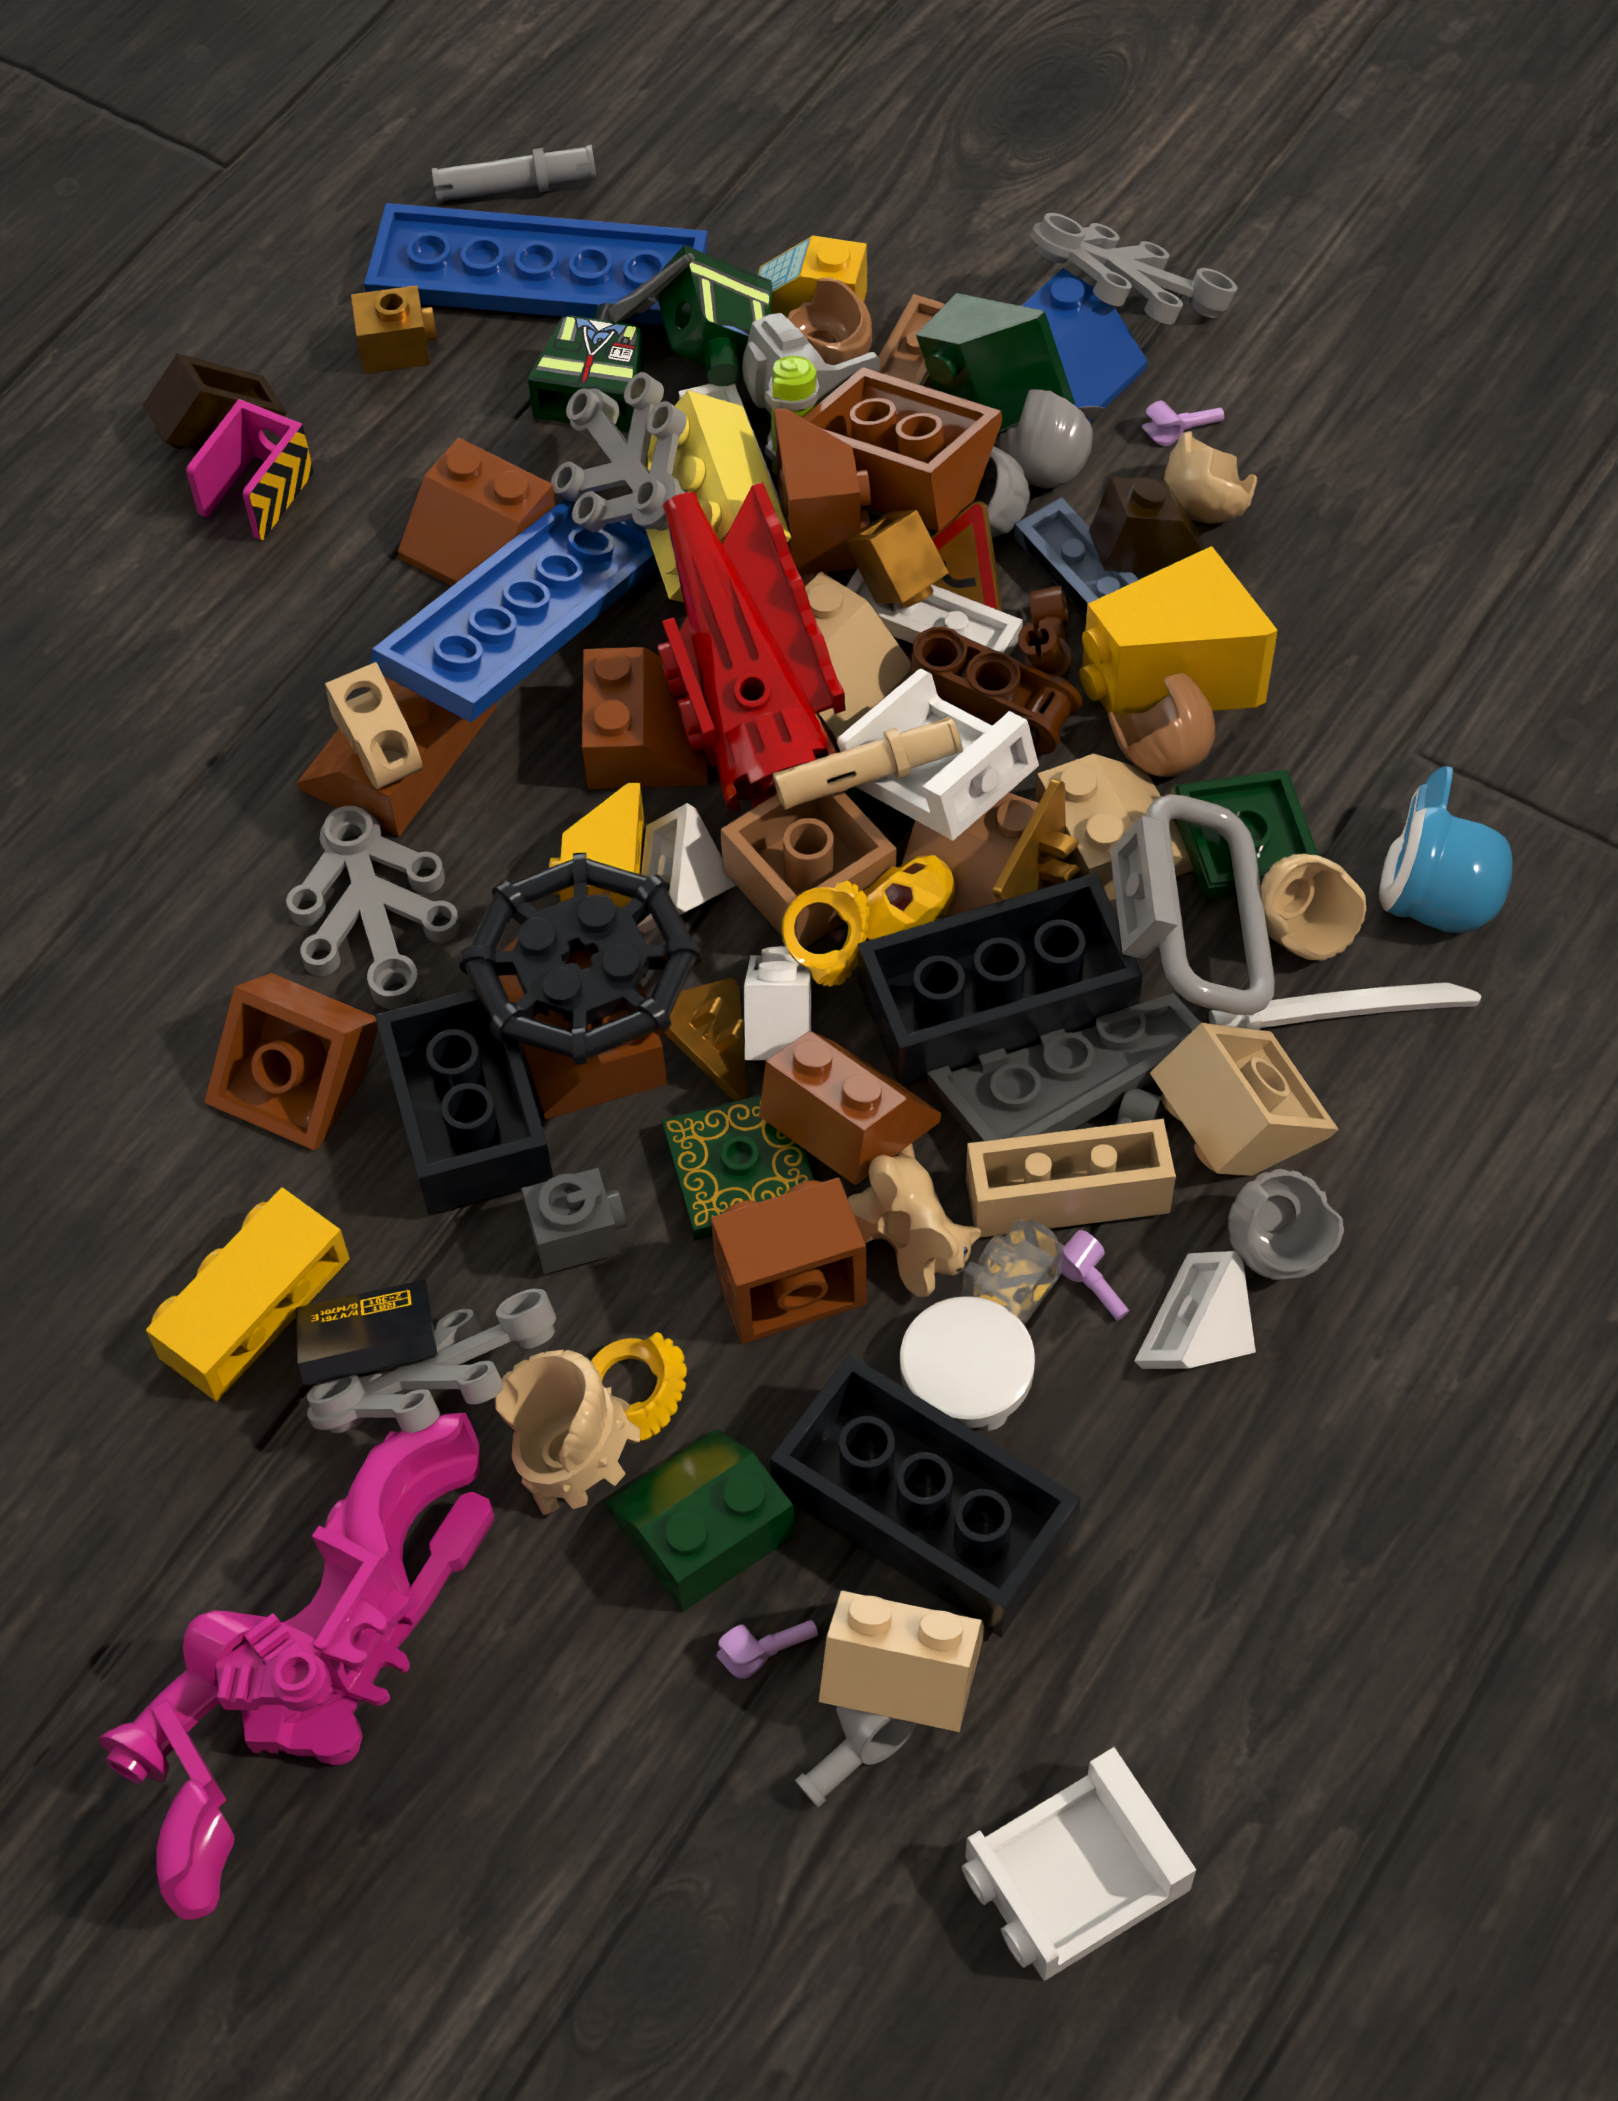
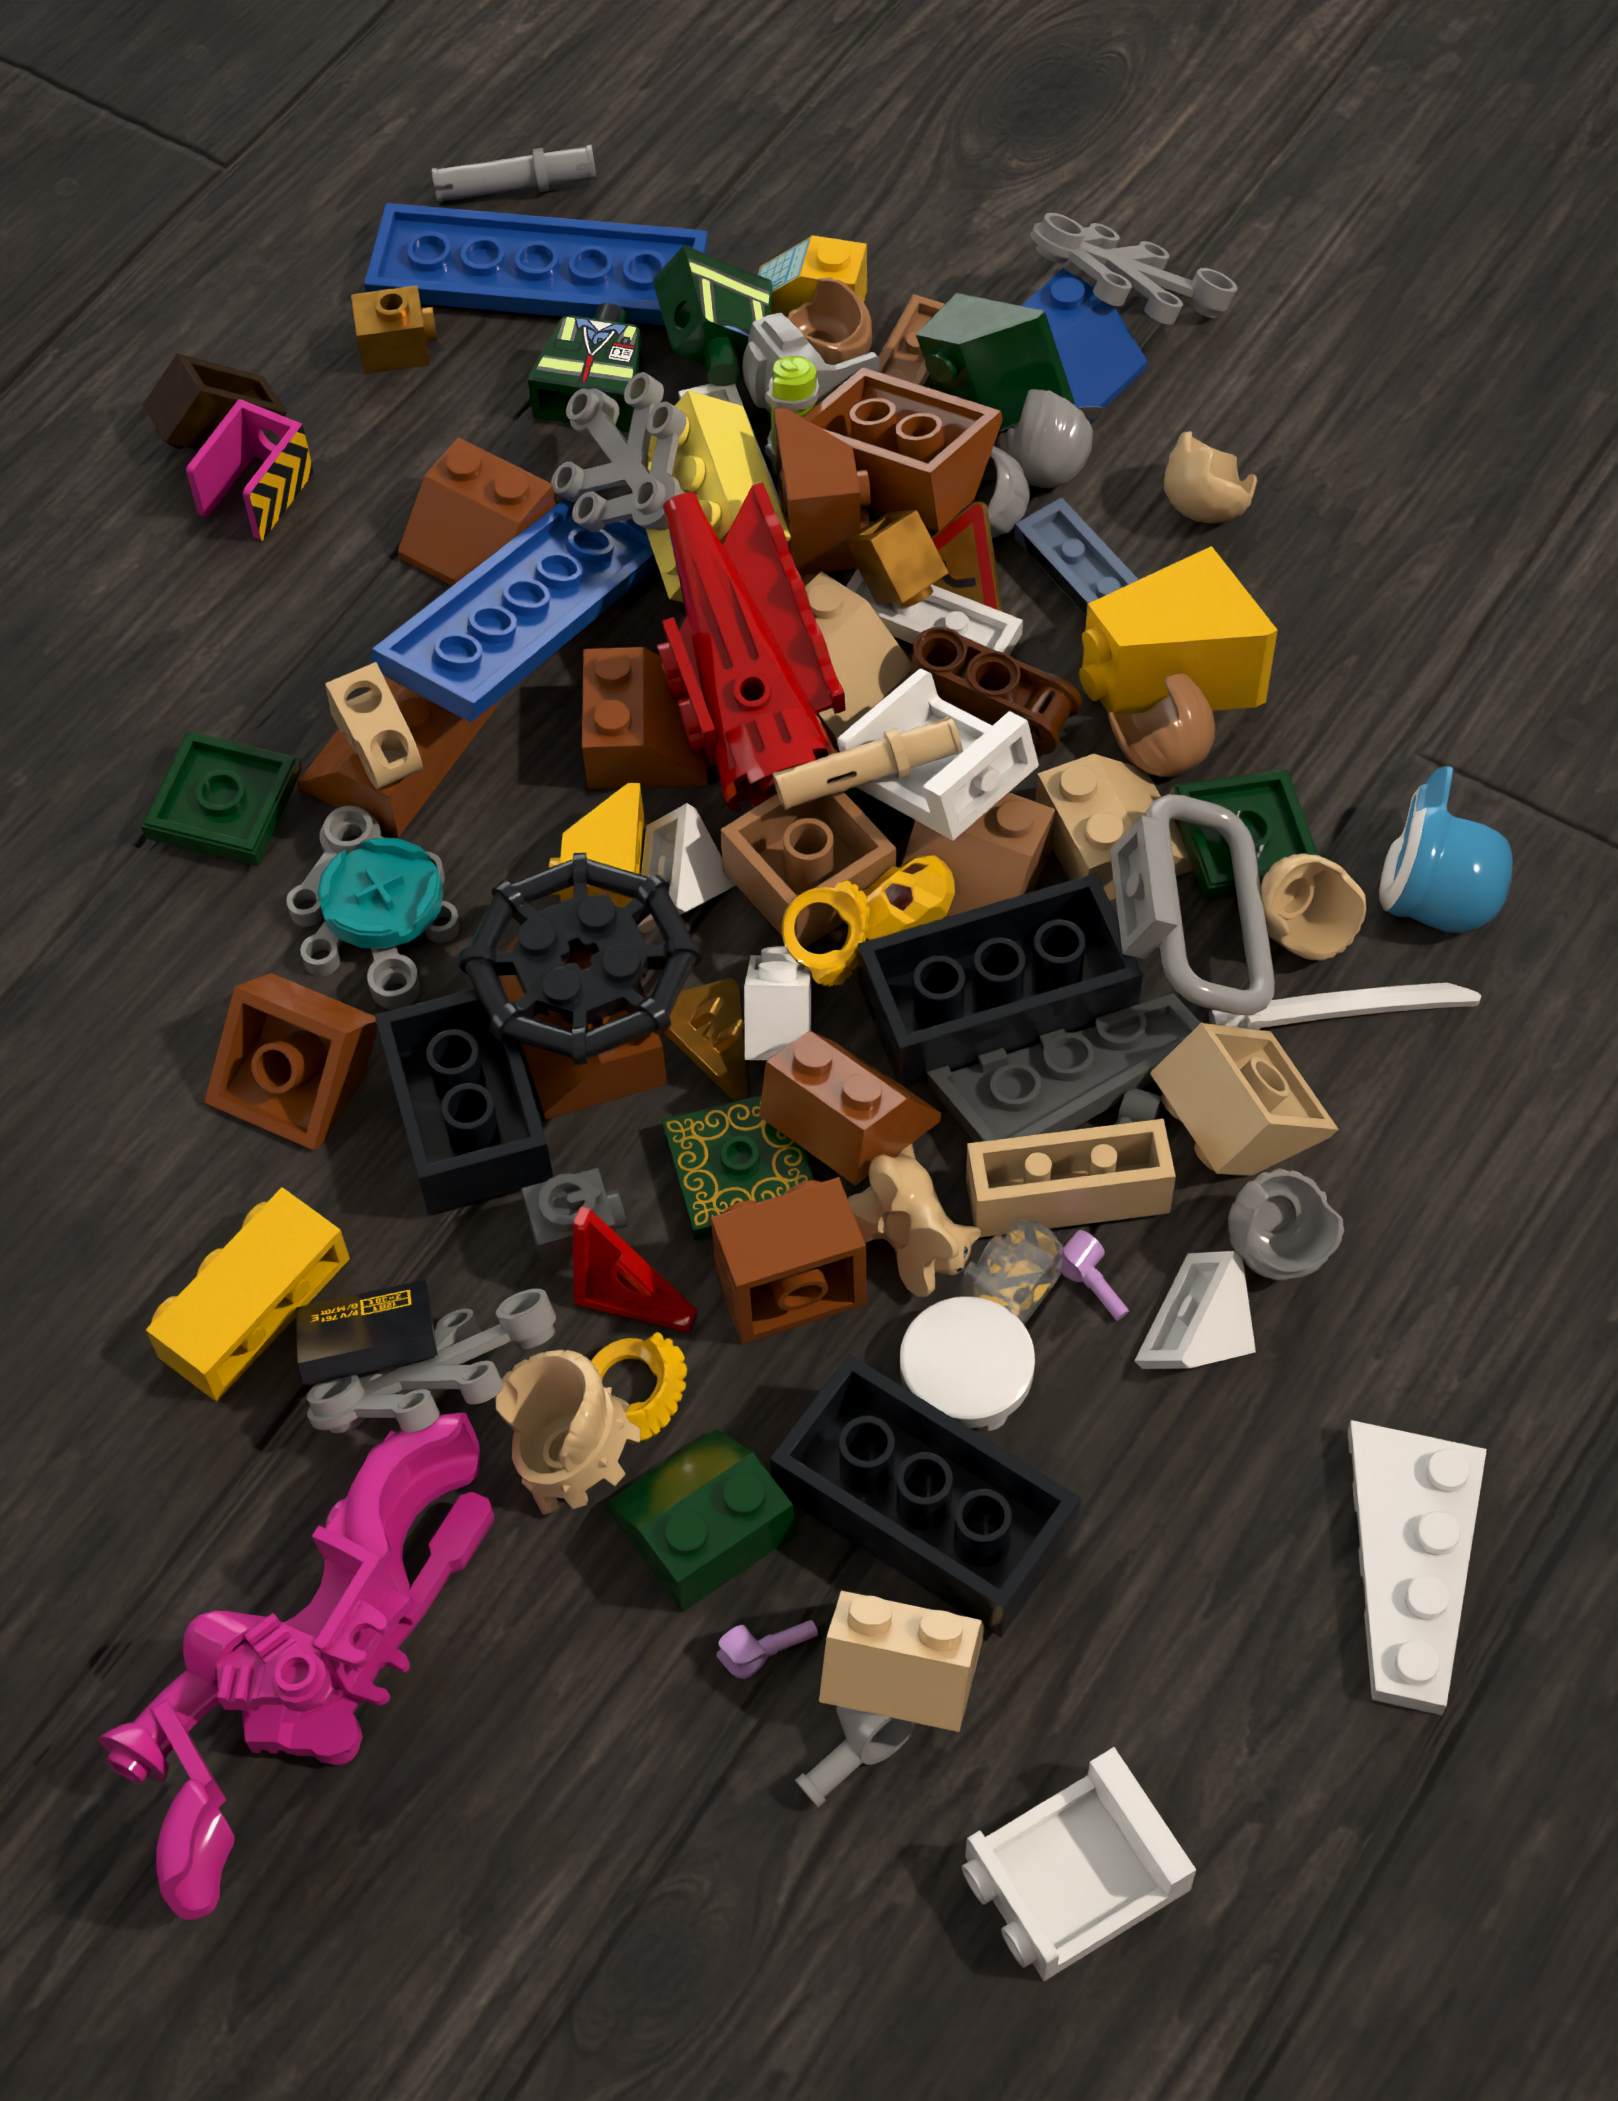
(222, 798): none -> dark green plate
(380, 893): none -> teal tile
(619, 1281): none -> red tile
(648, 293): dark grey piece -> none
(1041, 850): pearl gold piece -> none
(1045, 638): reddish brown piece -> none
(1142, 527): dark brown slope -> none
(1169, 426): lavender hand -> none
(1416, 1536): none -> white wing

